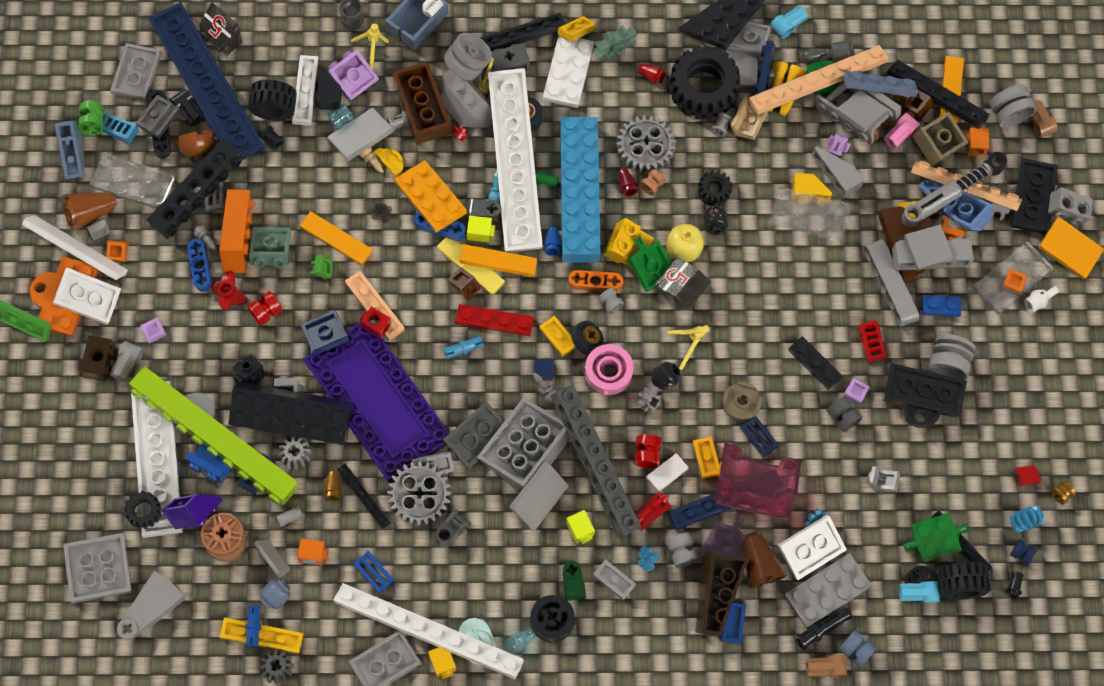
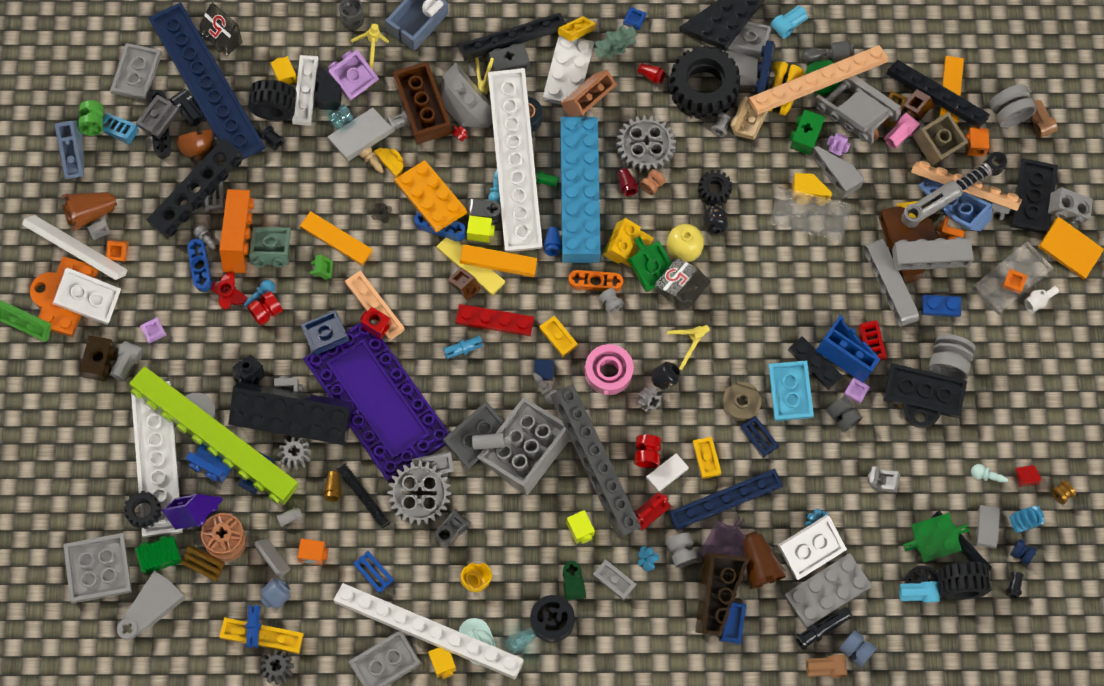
(132, 180): clear plate -> none
(158, 554): none -> green brick
(202, 566): none -> pearl gold tile
(265, 286): none -> dark azure bar
(283, 70): none -> yellow brick
(468, 56): light grey wheel -> none
(476, 577): none -> yellow hair
(490, 441): none -> light grey cylinder
(539, 496): light grey tile -> none
(587, 337): black wheel -> none
(588, 93): none -> nougat brick
(634, 18): none -> blue tile
(756, 484): clear pink windscreen -> none
(791, 391): none -> medium azure plate
(804, 141): none -> green brick
(848, 351): none -> blue wedge
(882, 84): sand blue plate -> none
(929, 247): light grey tile -> none
(980, 472): none -> light aqua bar
(988, 526): none -> light grey slope

